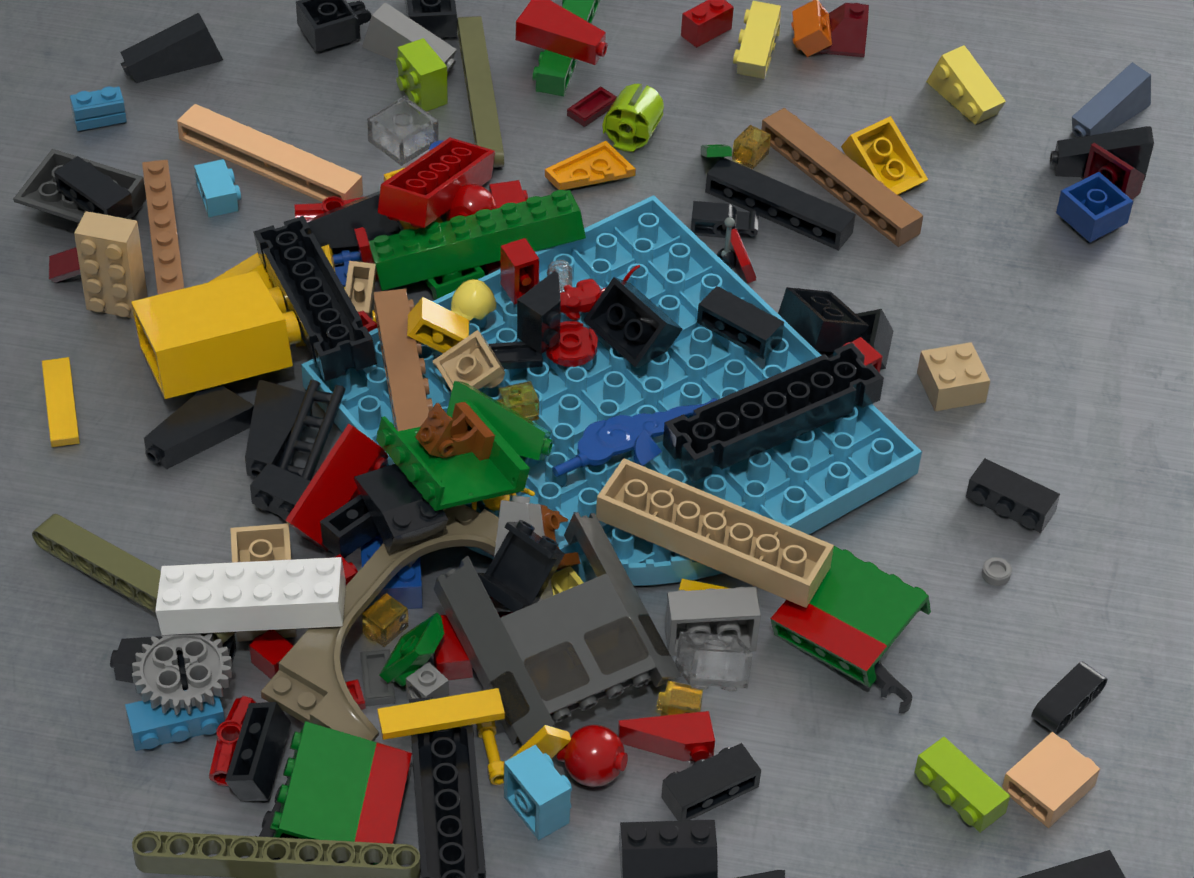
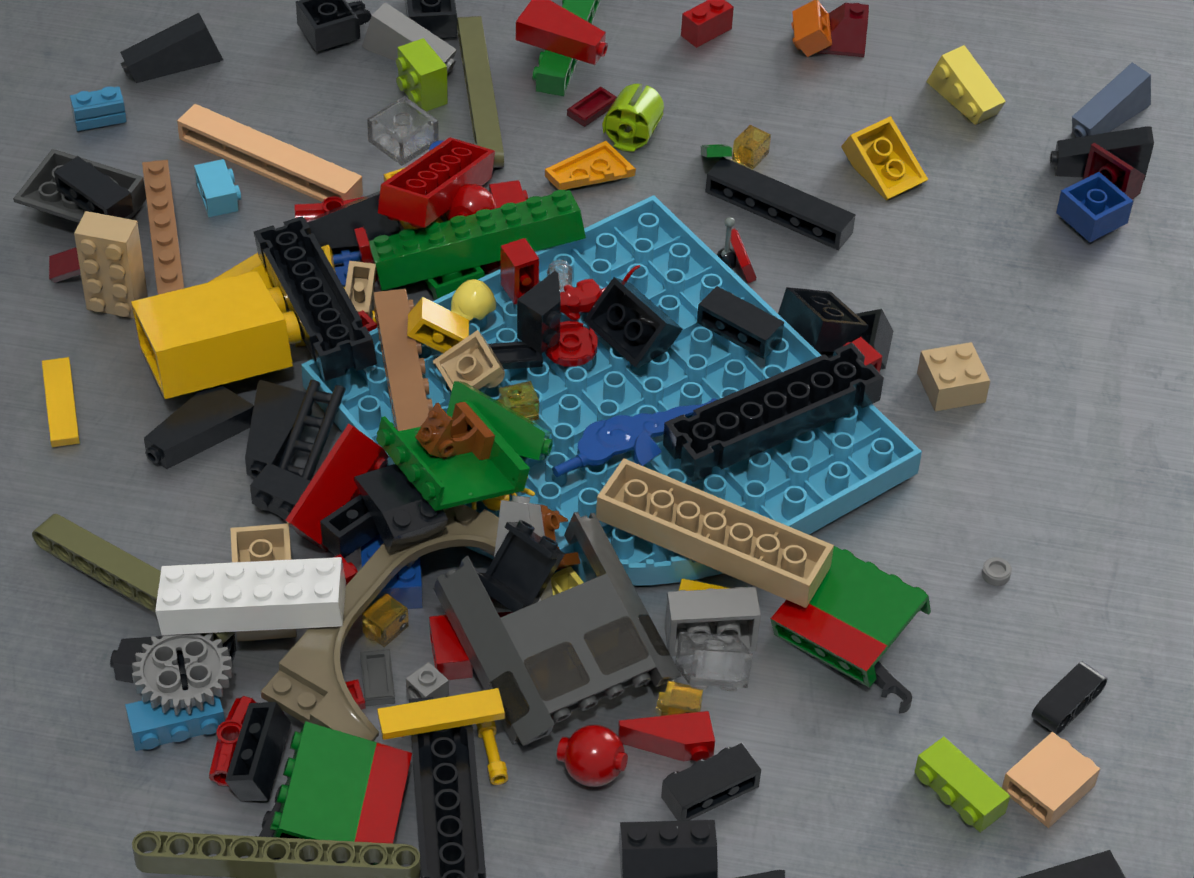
(268, 651): red brick -> none
(413, 650): green slope -> none
(537, 792): medium azure brick -> none
(548, 740): yellow tile -> none
(709, 219): black piece -> none
(757, 39): light yellow wedge -> none
(843, 177): medium nougat brick -> none
(1012, 495): black brick -> none

